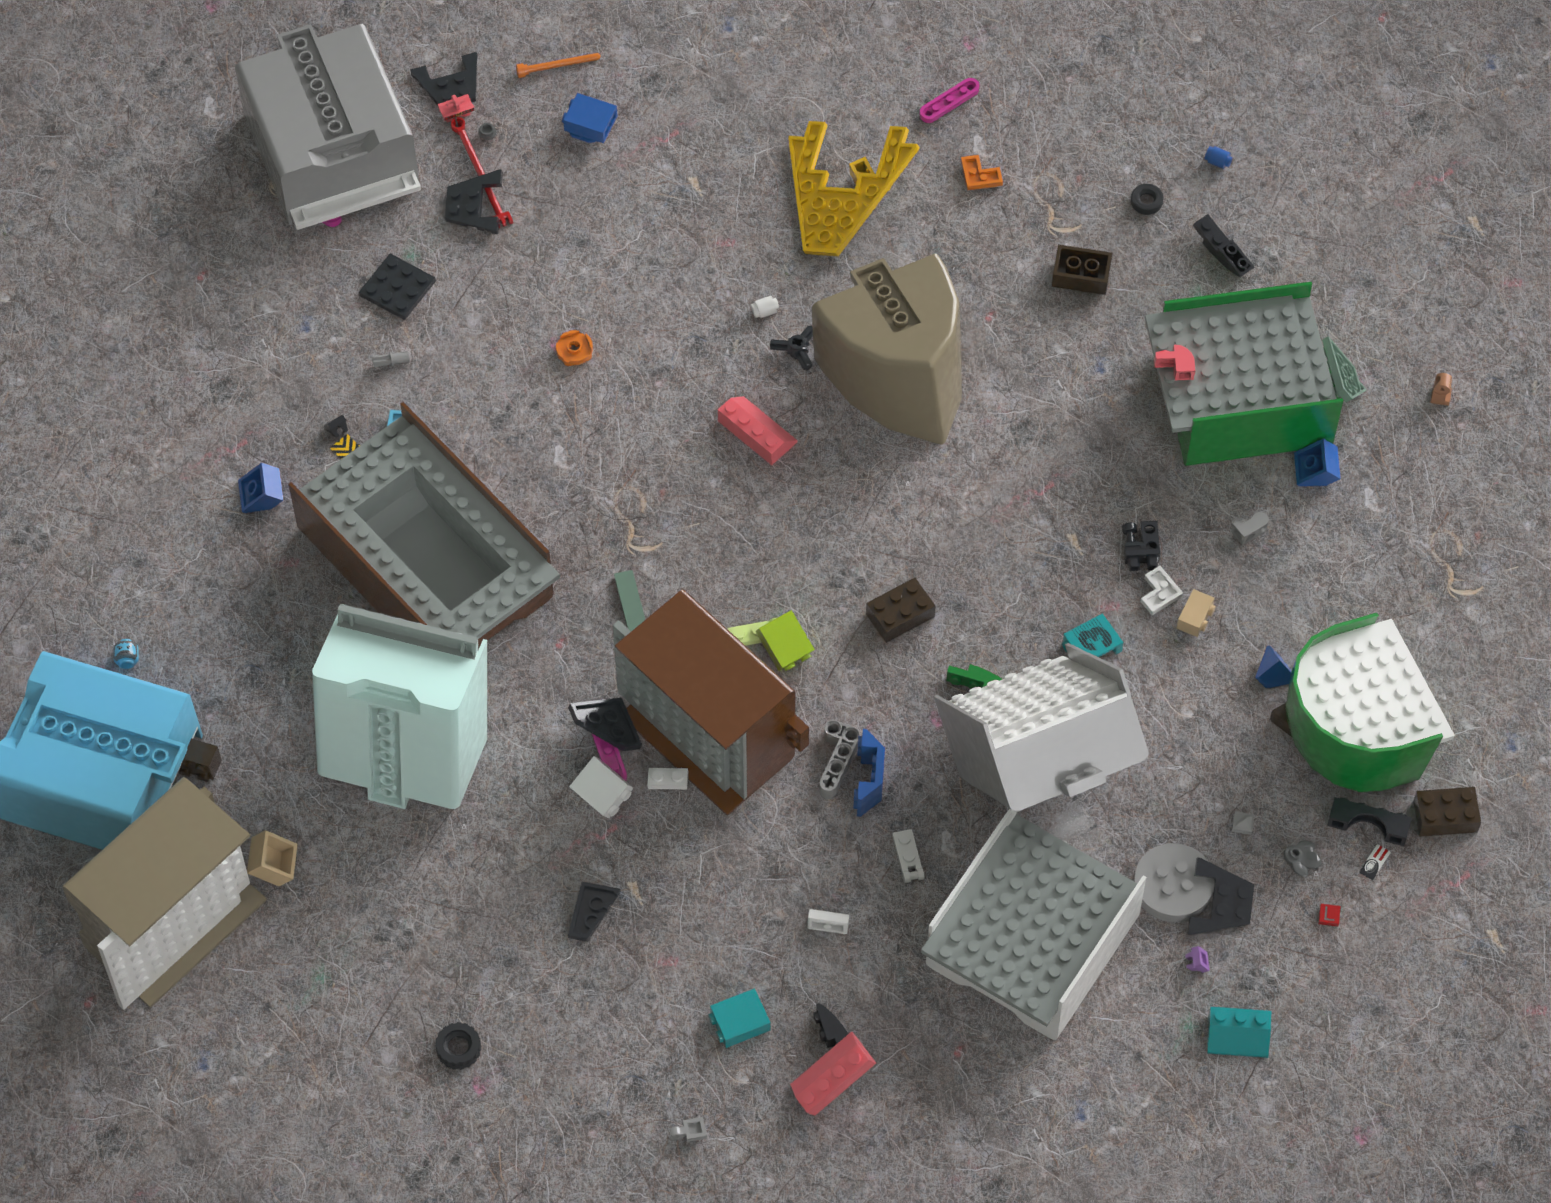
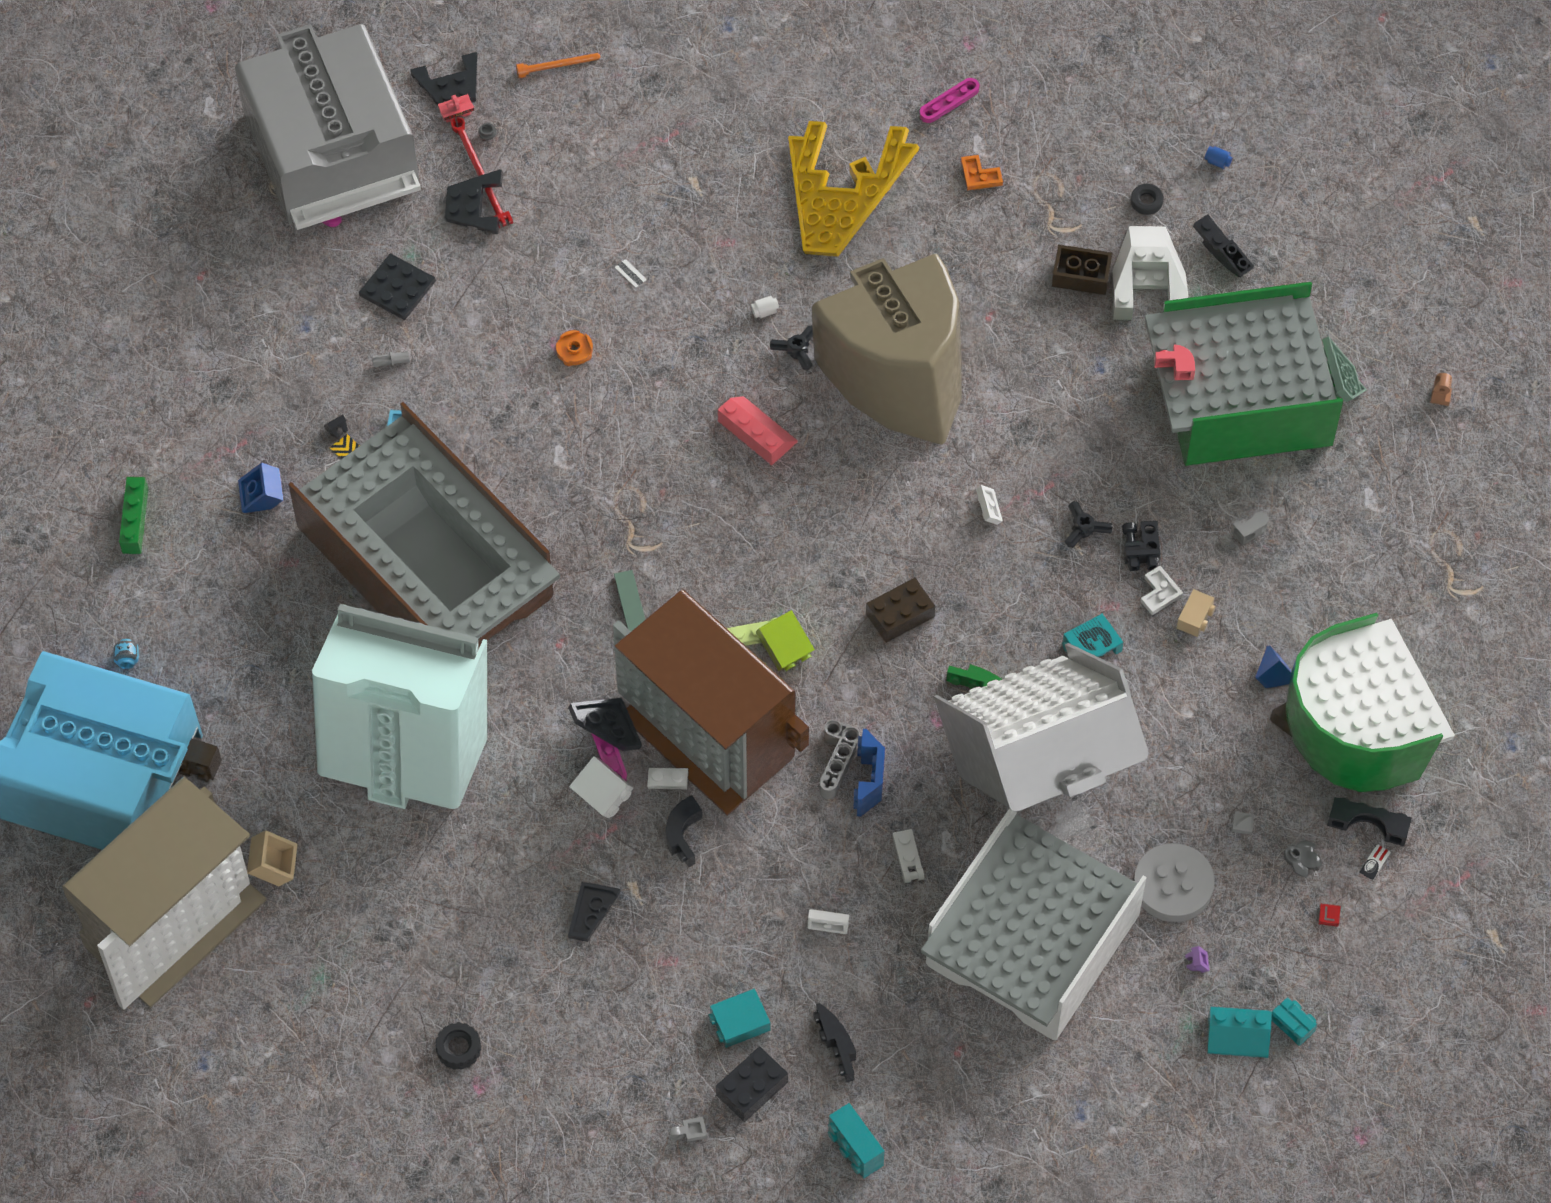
(133, 515): none -> green brick
(589, 118): blue brick -> none
(630, 273): none -> sticker
(679, 819): none -> black arch
(751, 1084): none -> black brick
(832, 1074): coral slope -> none
(855, 1141): none -> teal brick
(989, 505): none -> white plate
(1084, 525): none -> black bush
(1146, 262): none -> white wedge
(1230, 900): black wing -> none
(1294, 1021): none -> teal brick
(1317, 464): blue slope -> none
(1447, 811): dark brown brick -> none

